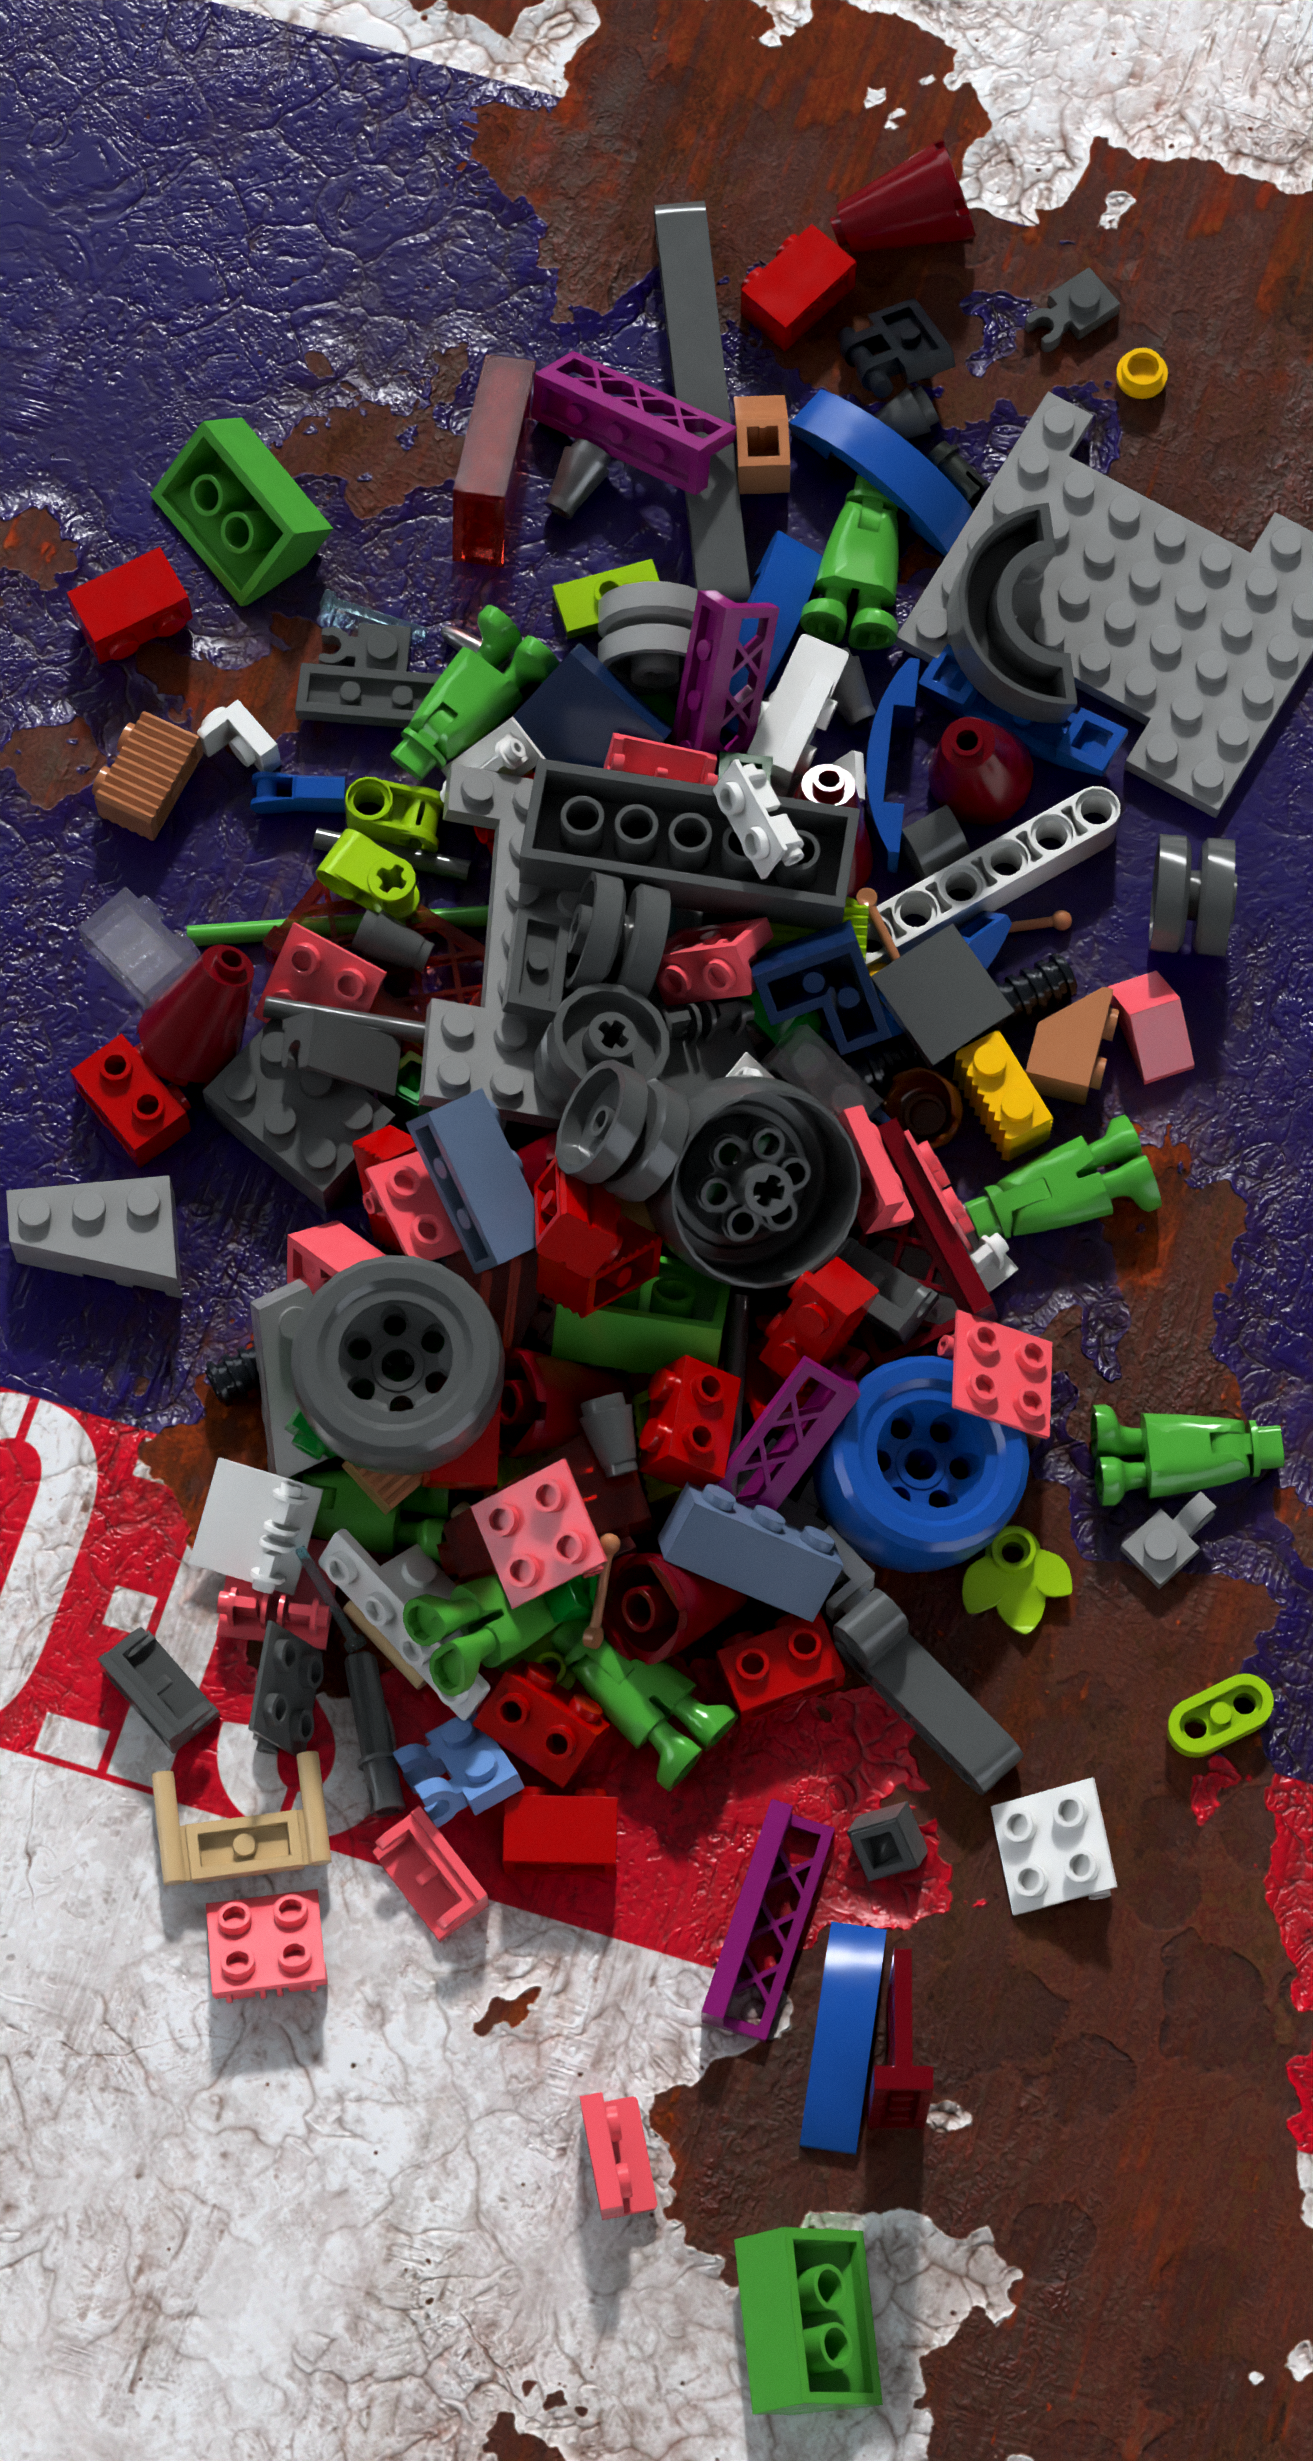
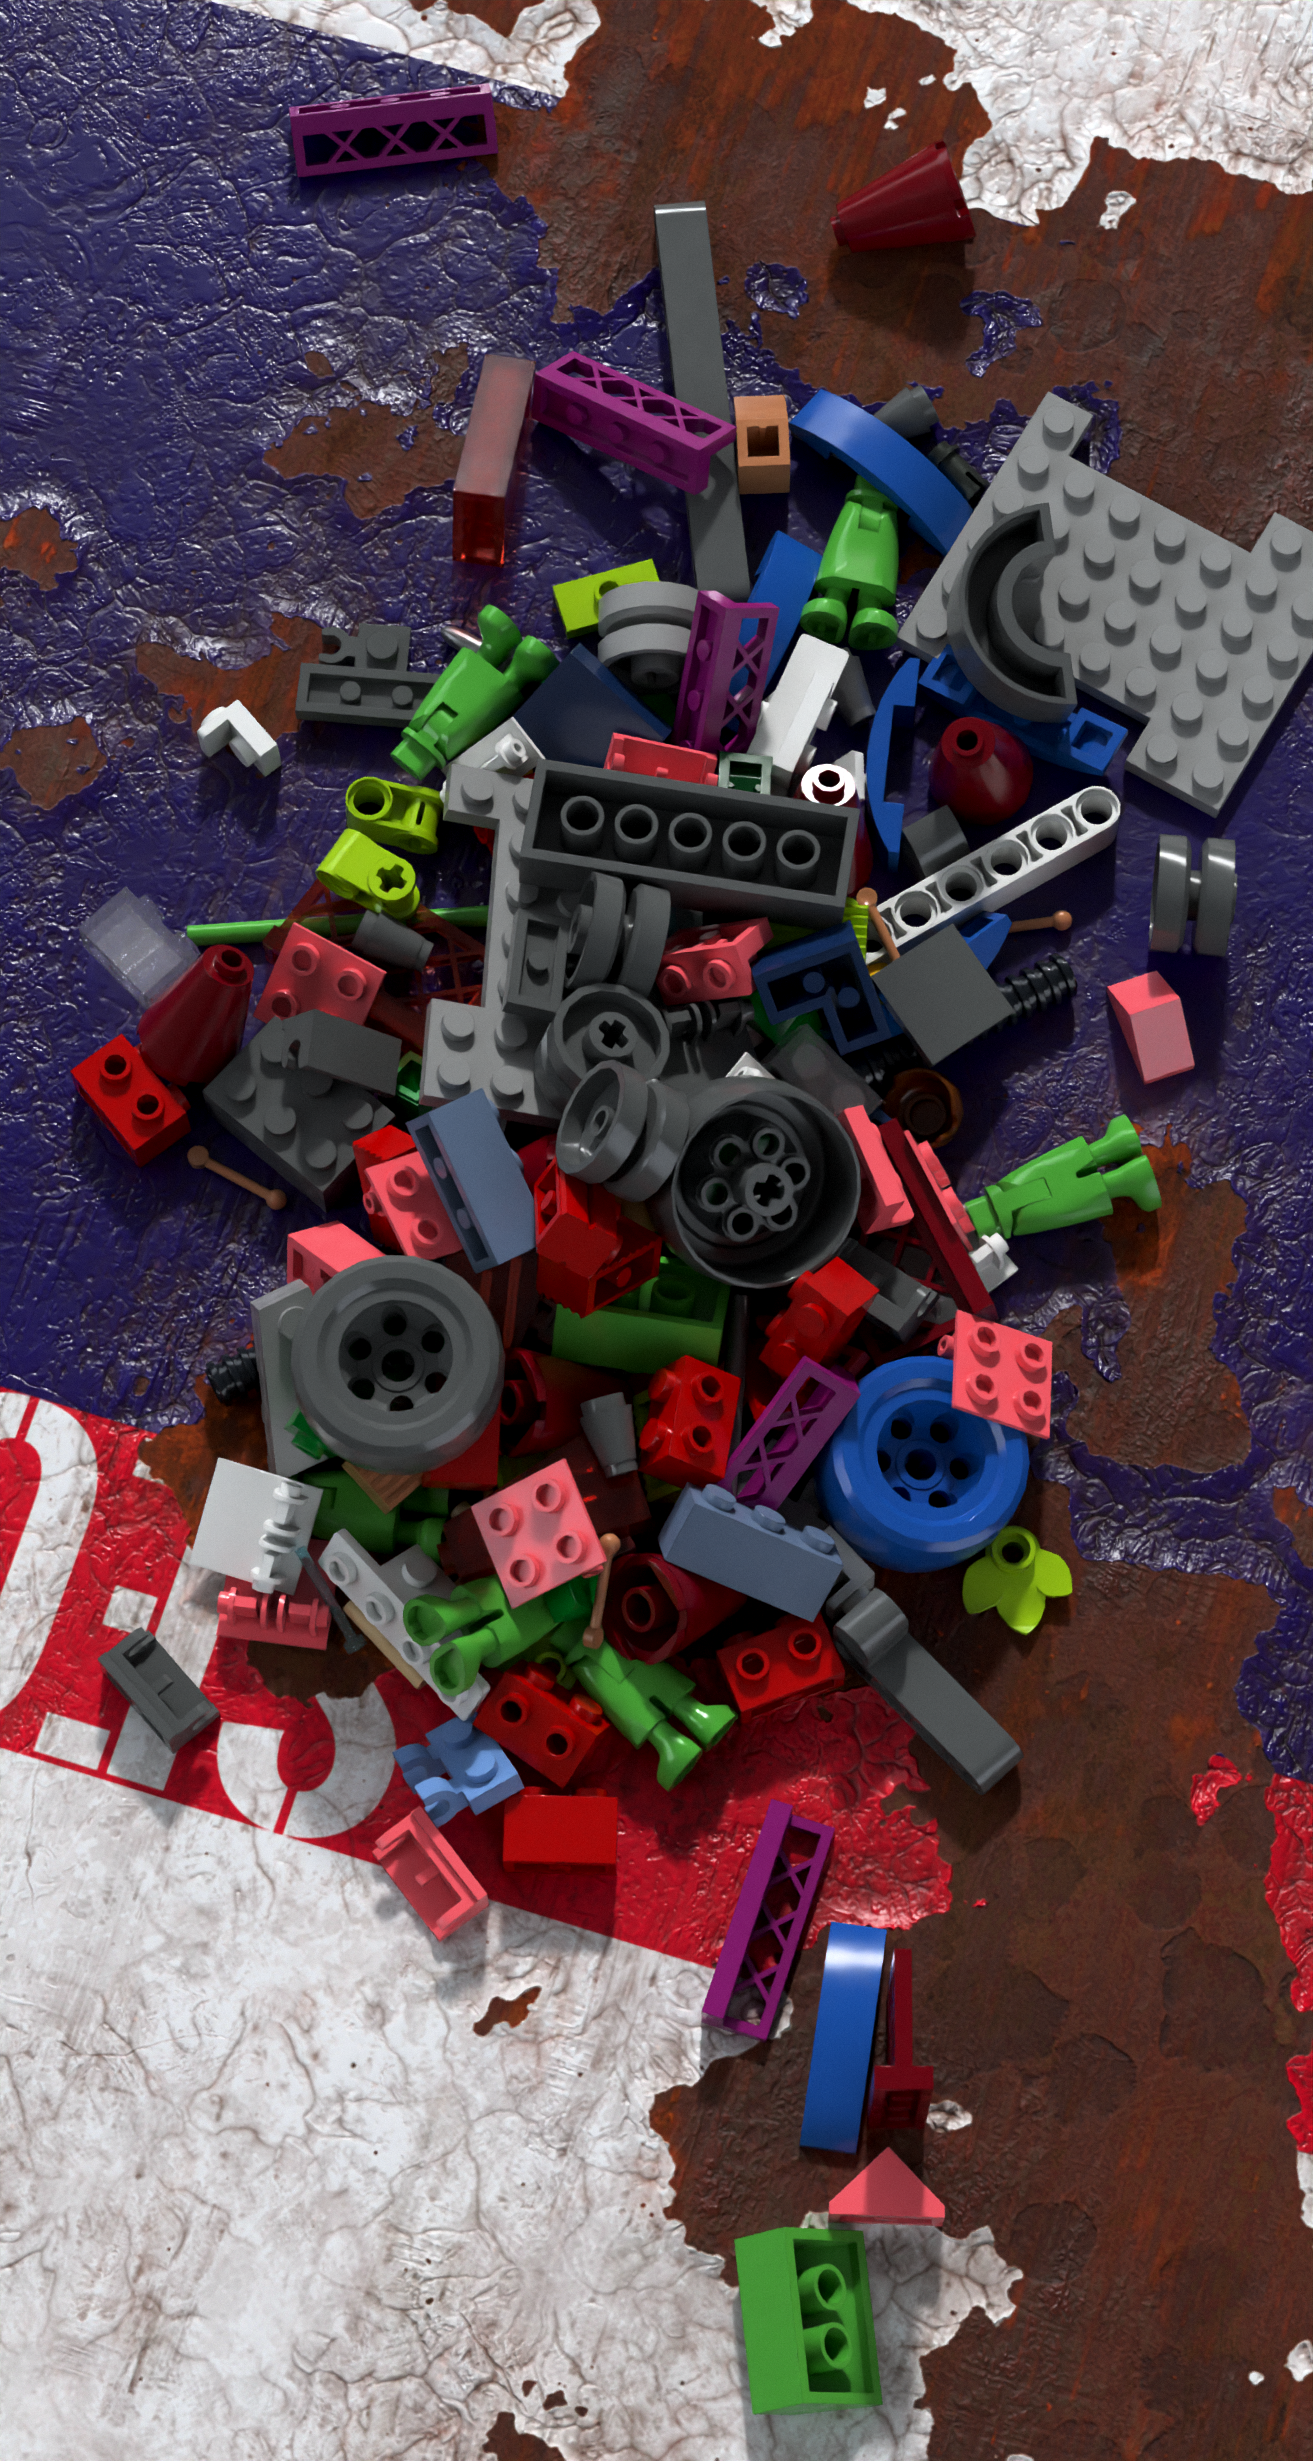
(100, 1230): light grey wedge -> none
(130, 606): red brick -> none
(146, 774): nougat brick -> none
(199, 1159): none -> nougat hinge
(240, 509): bright green slope -> none
(247, 1843): tan plate -> none
(266, 1945): coral hinge -> none
(285, 1692): dark grey hinge -> none
(309, 793): blue bar -> none
(330, 601): clear light blue piece -> none
(374, 1736): dark grey axle -> none
(393, 110): none -> magenta fence
(396, 1027): dark grey bar -> none
(419, 859): dark grey bar -> none
(578, 475): flat silver cone -> none
(618, 2155): coral bracket -> none
(746, 800): white hinge -> none
(797, 286): red brick -> none
(887, 1841): dark grey slope -> none
(887, 2195): none -> coral slope
(910, 346): black plate -> none
(1002, 1095): yellow brick -> none
(1054, 1847): white hinge -> none
(1067, 1048): nougat slope -> none
(1075, 306): dark grey plate -> none
(1141, 373): yellow plate -> none
(1166, 1544): light grey plate -> none
(1179, 1453): bright green piece -> none
(1218, 1716): lime plate -> none

